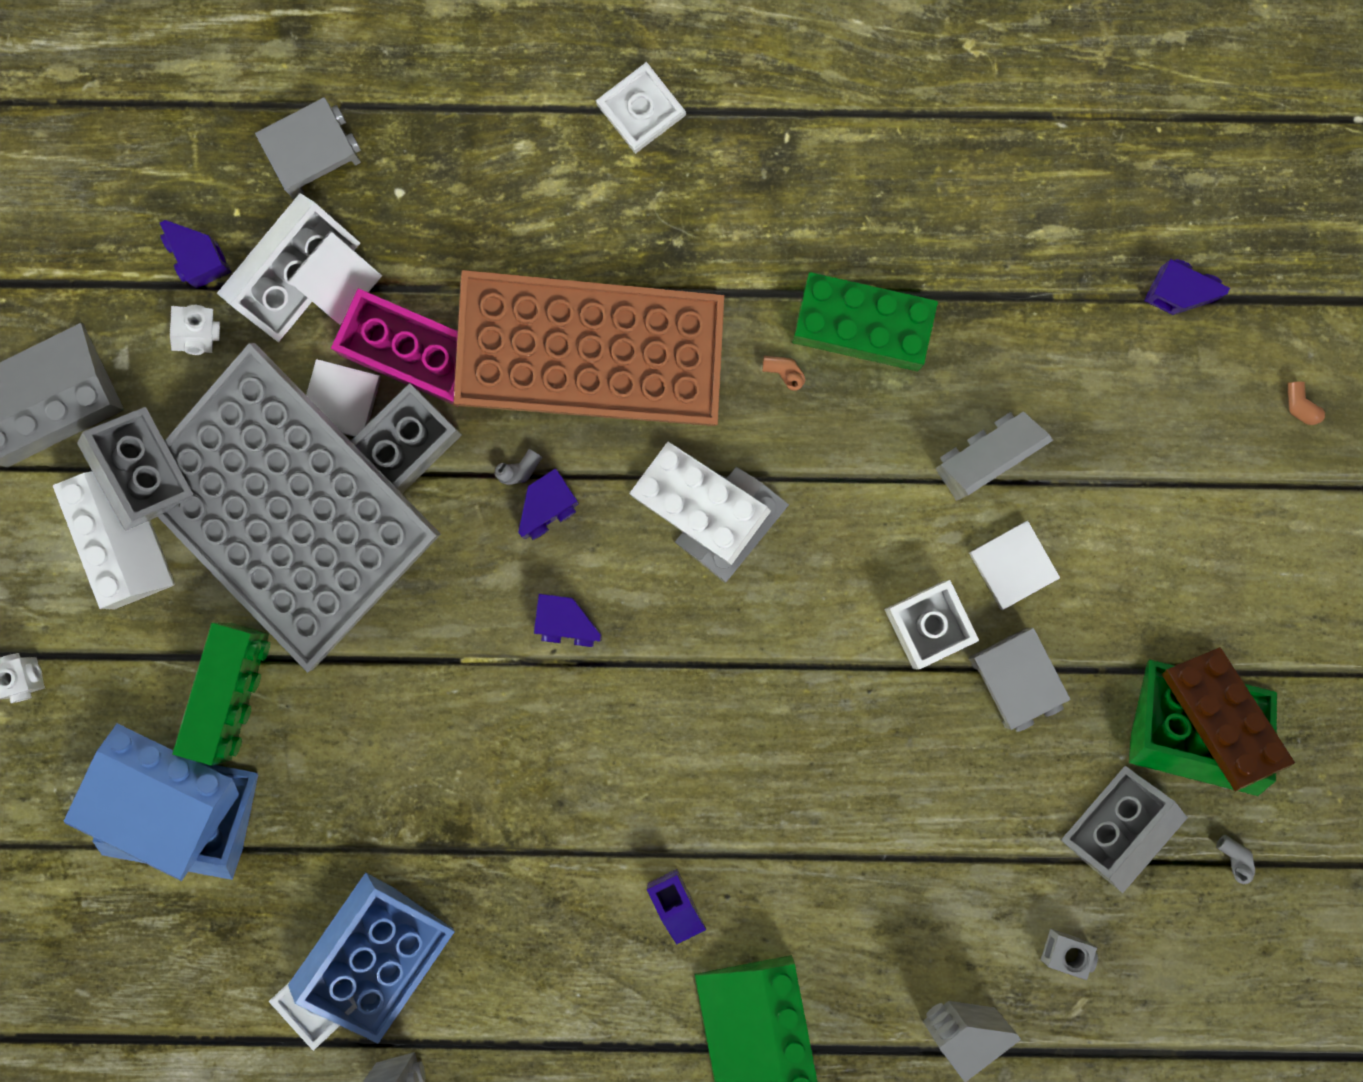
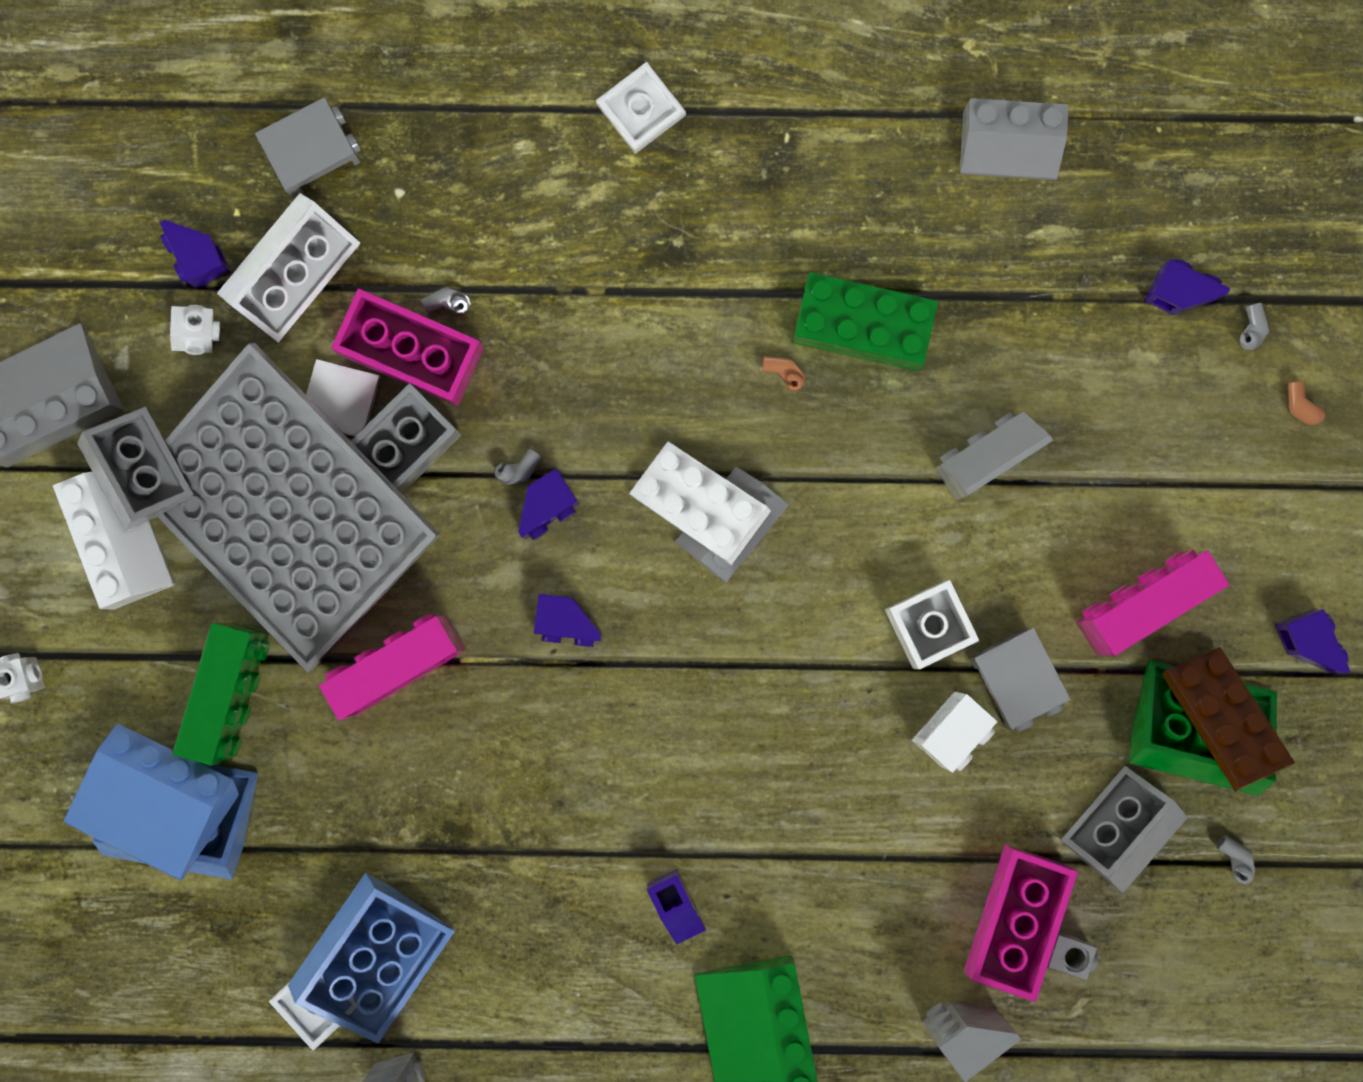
(333, 276): white tile -> none
(391, 668): none -> dark pink brick
(447, 298): none -> light grey arm
(588, 349): nougat plate -> none
(955, 732): none -> white brick
(1013, 139): none -> light grey slope
(1014, 565): white tile -> none
(1020, 923): none -> dark pink brick
(1152, 602): none -> dark pink brick
(1257, 328): none -> light grey arm
(1313, 641): none -> dark purple slope

